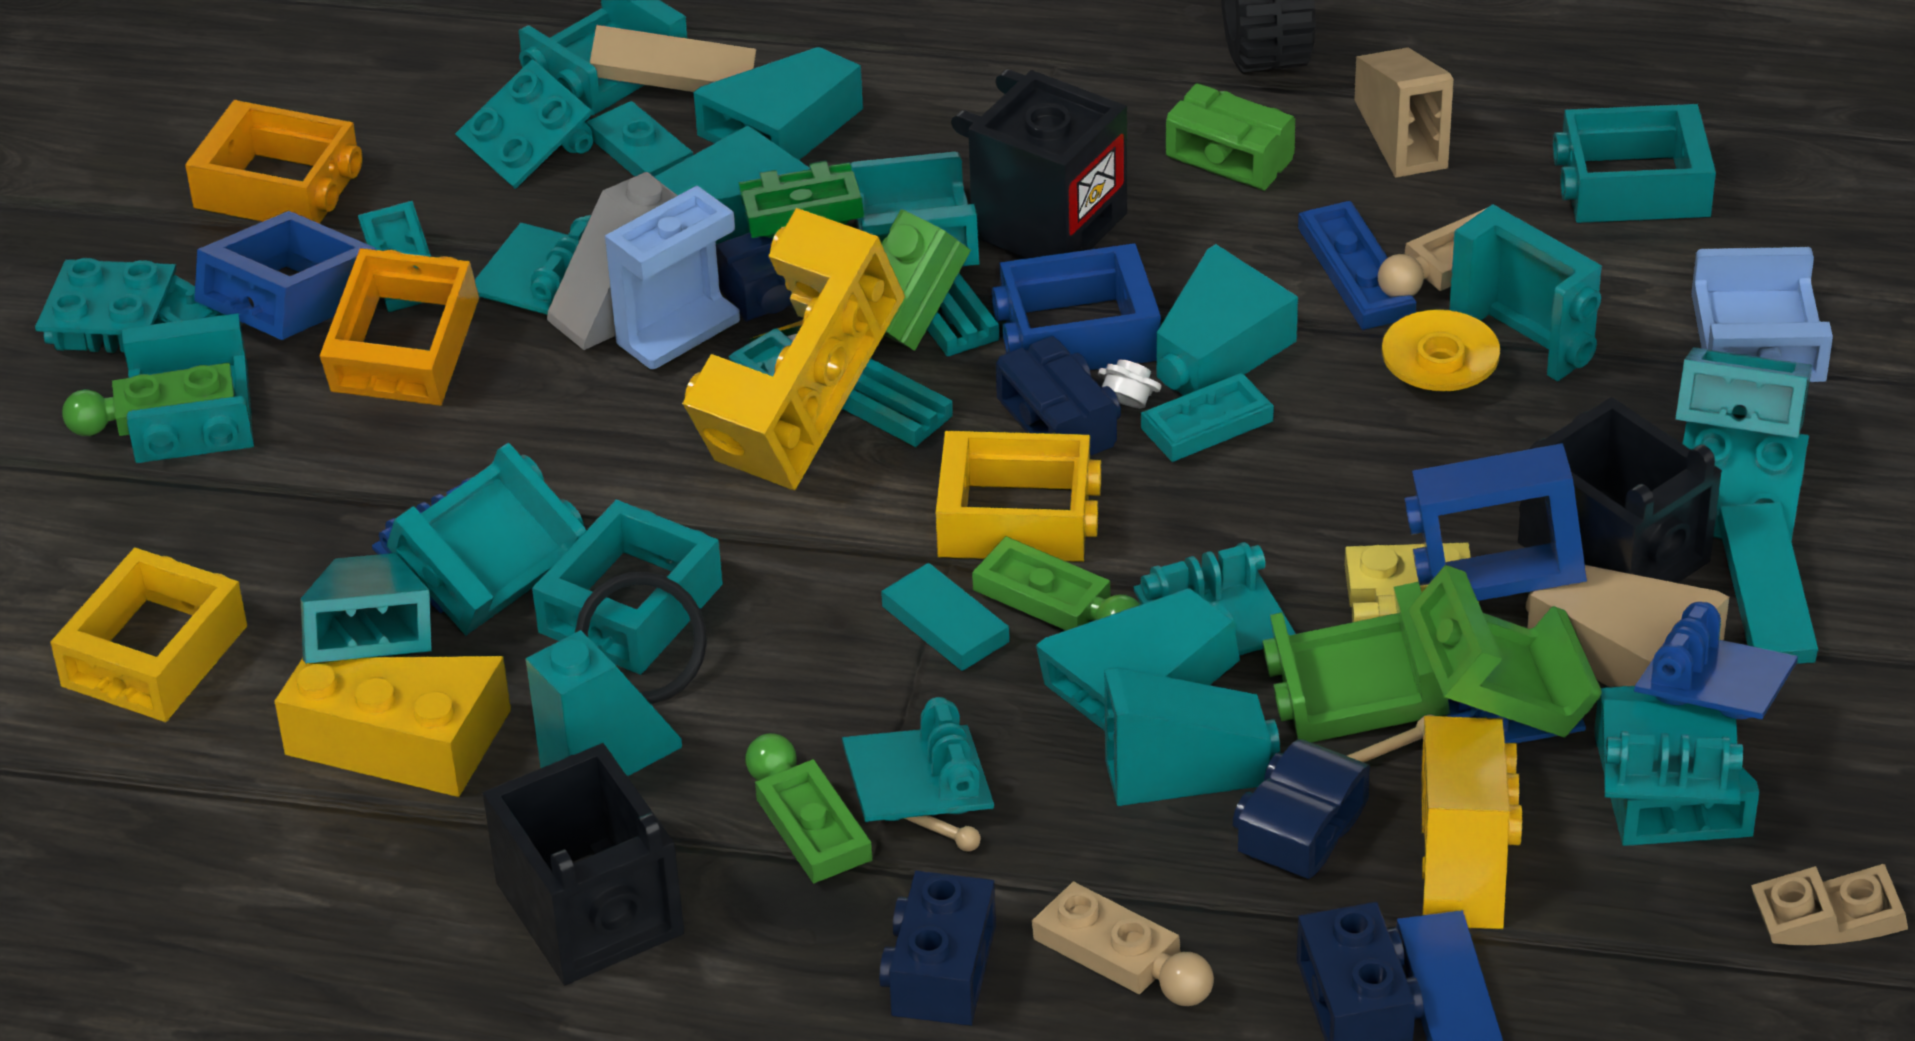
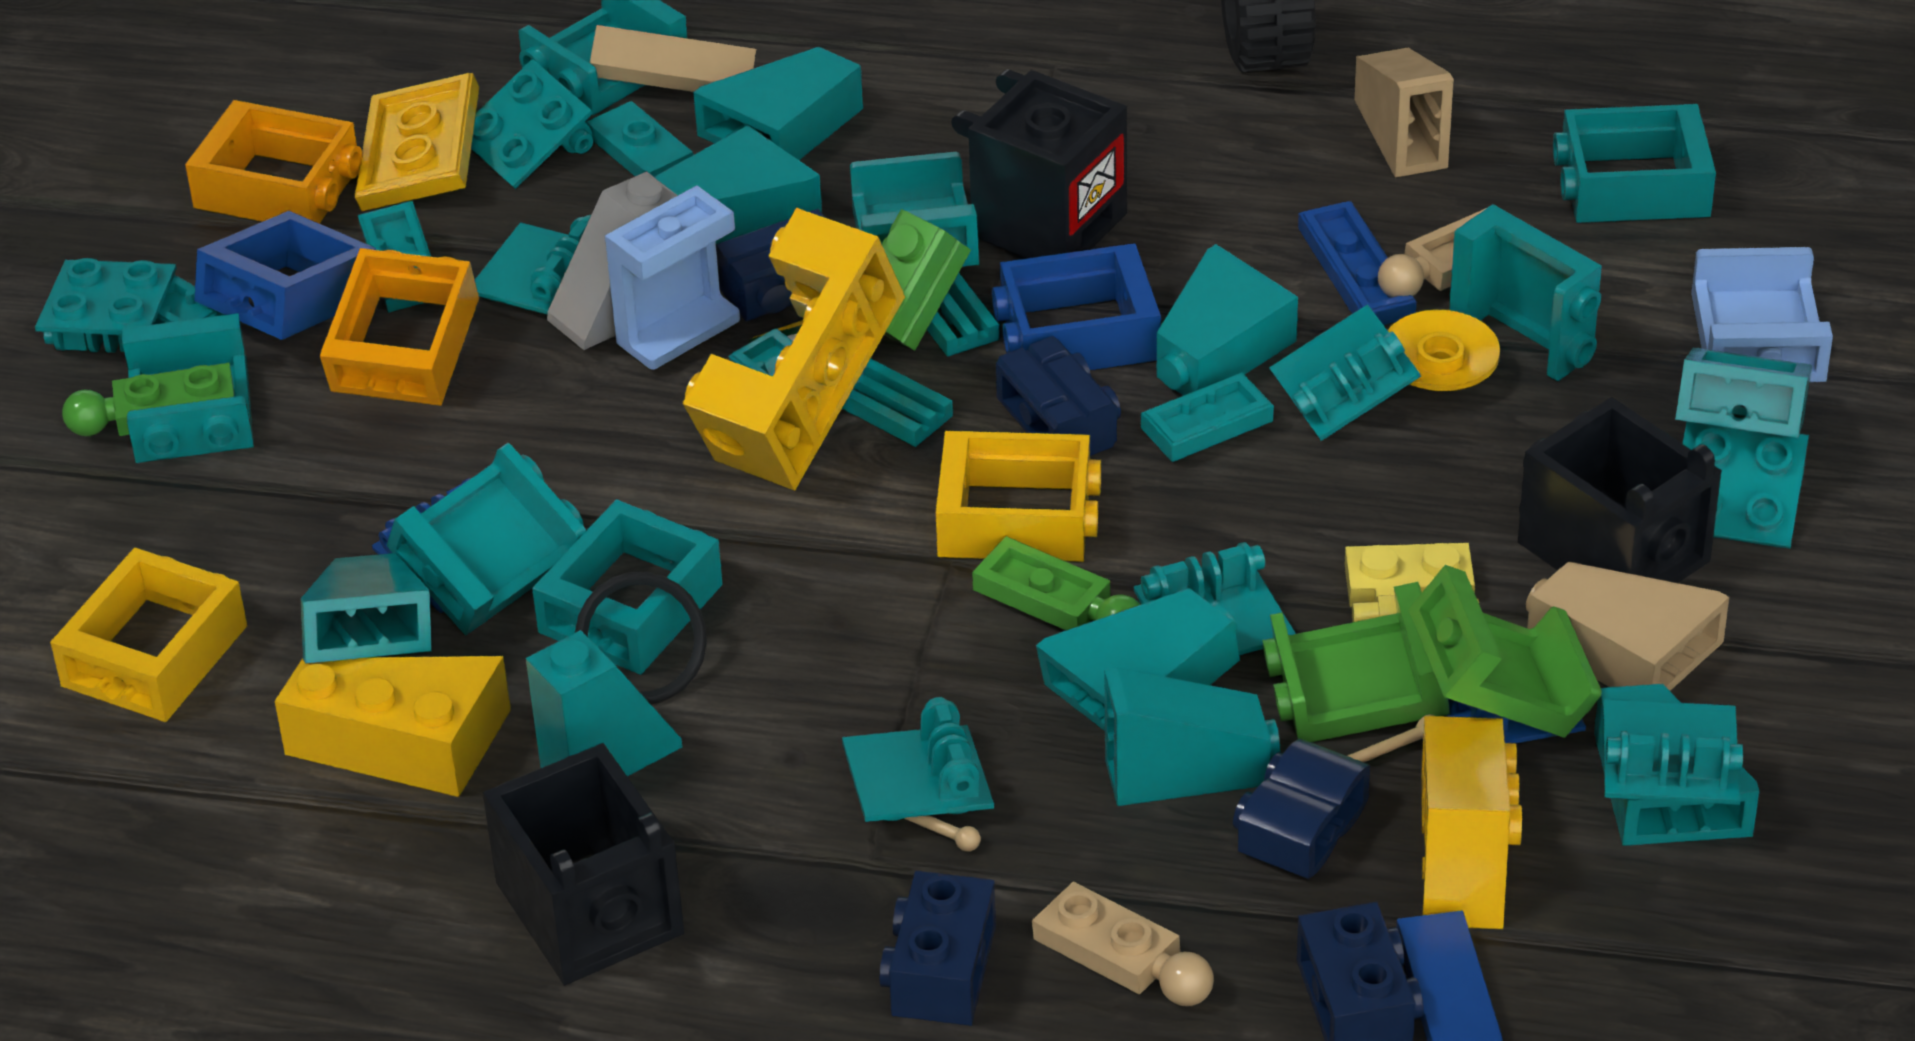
(417, 142): none -> yellow tile
(805, 809): bright green plate -> none
(819, 190): green plate -> none
(945, 616): teal tile -> none
(1129, 382): white plate -> none
(1230, 136): bright green brick -> none
(1345, 372): none -> teal hinge
(1491, 483): blue window -> none
(1714, 672): blue hinge -> none
(1767, 579): teal tile -> none
(1839, 910): tan slope -> none

